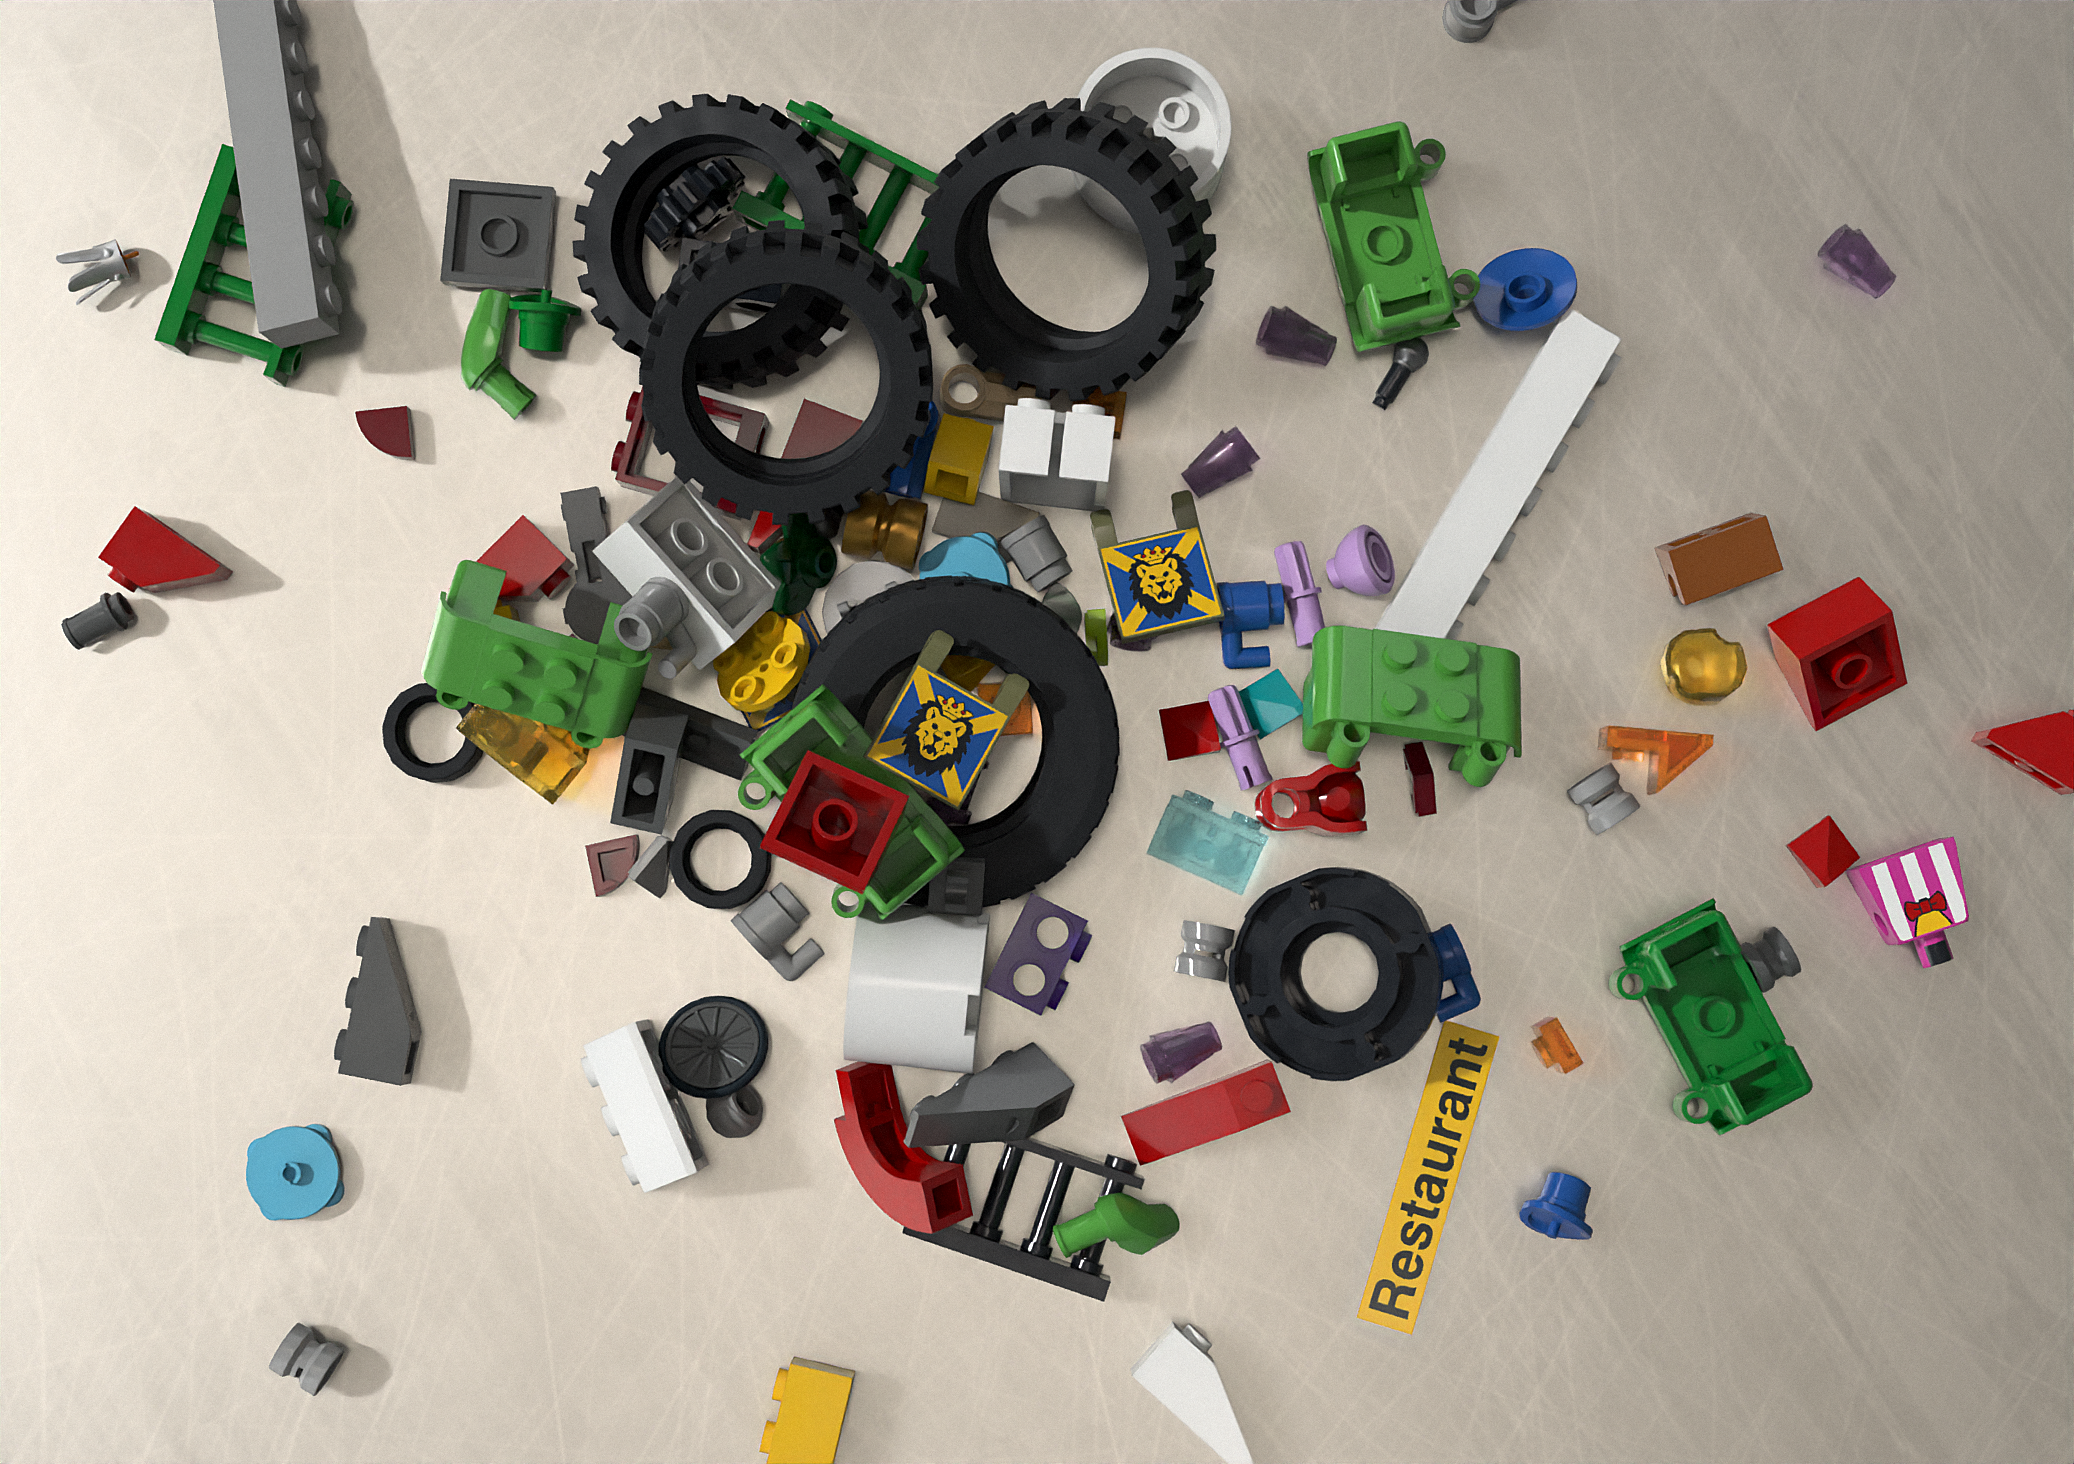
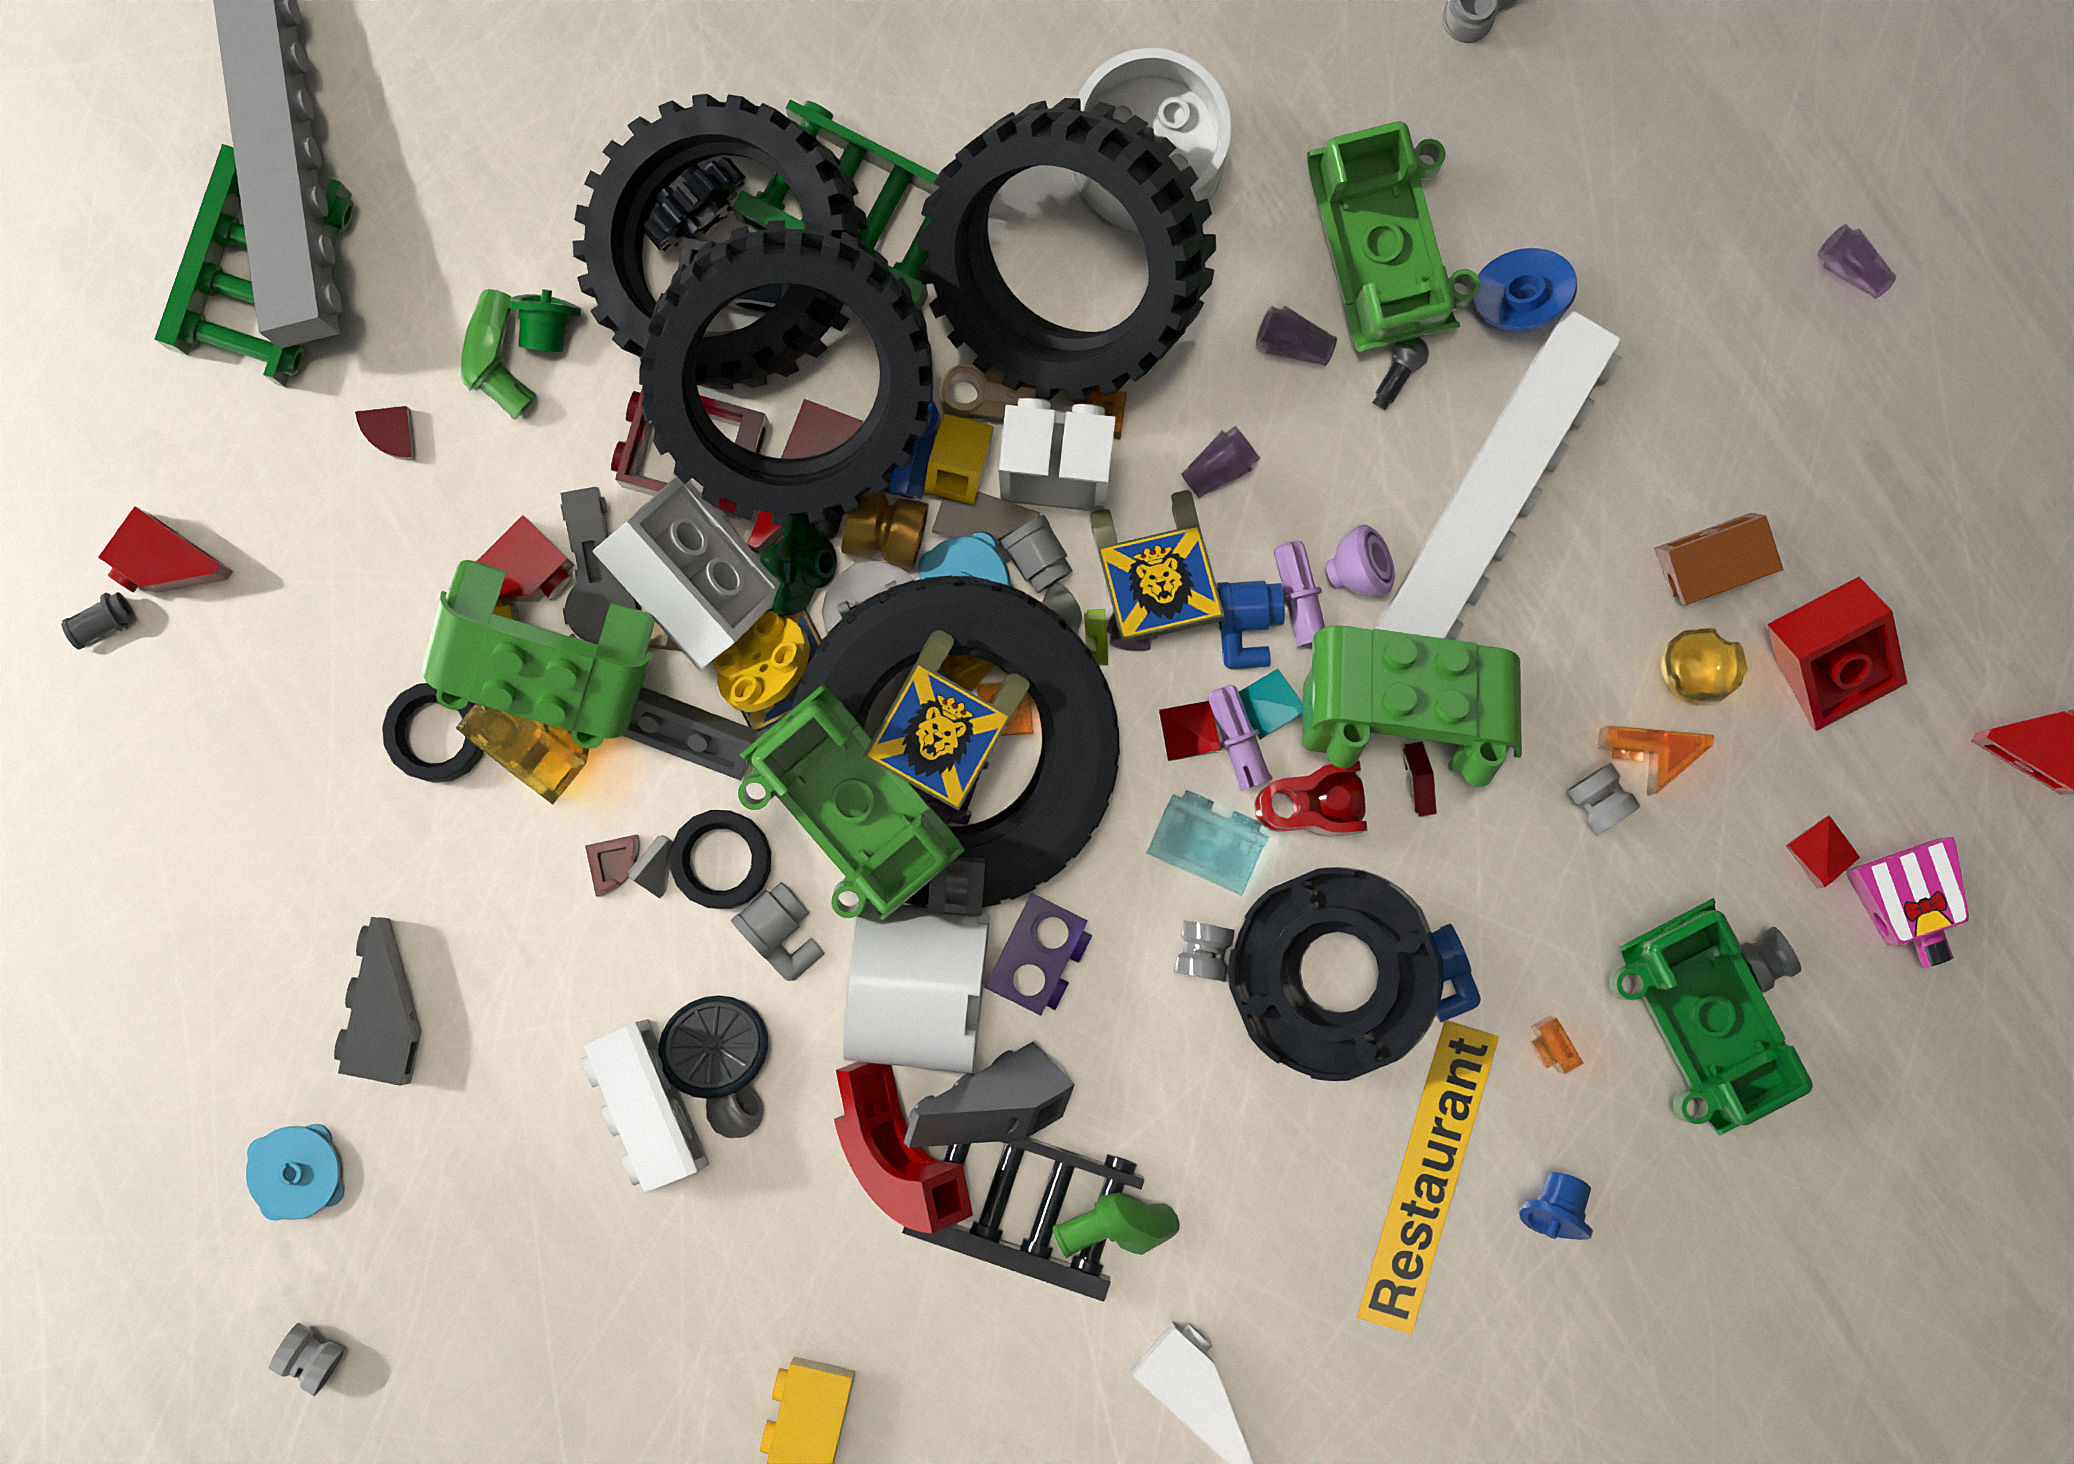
(109, 269): flat silver piece -> none
(498, 235): dark grey plate -> none
(649, 768): dark grey brick -> none
(653, 614): light grey piece -> none
(835, 822): red slope -> none
(1179, 1051): clear purple cone -> none
(1206, 1112): red slope -> none

